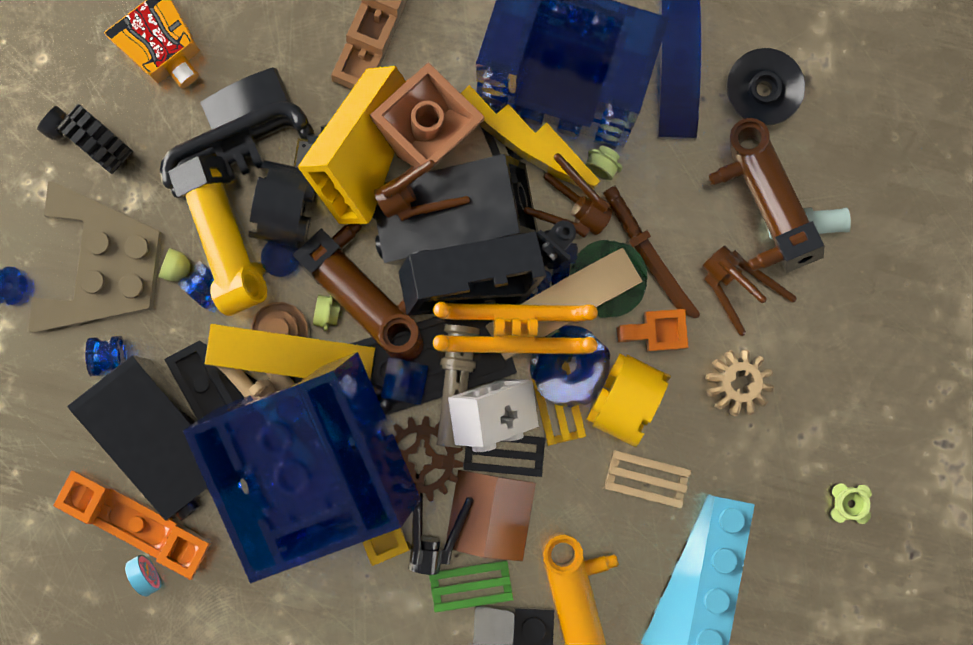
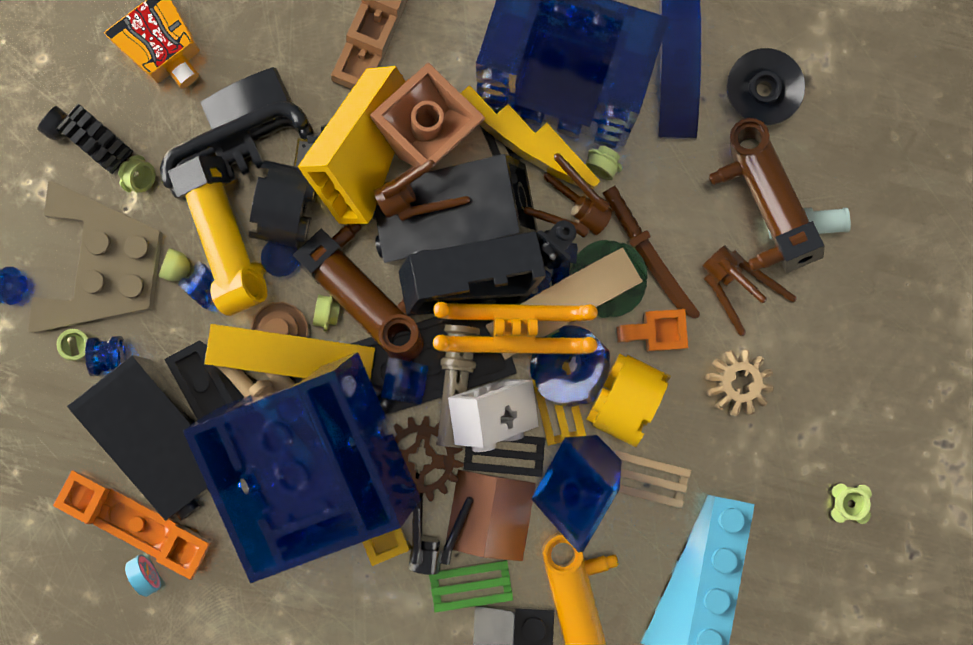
(63, 345): none -> yellowish green hinge
(143, 177): none -> yellowish green plate
(579, 487): none -> clear blue slope

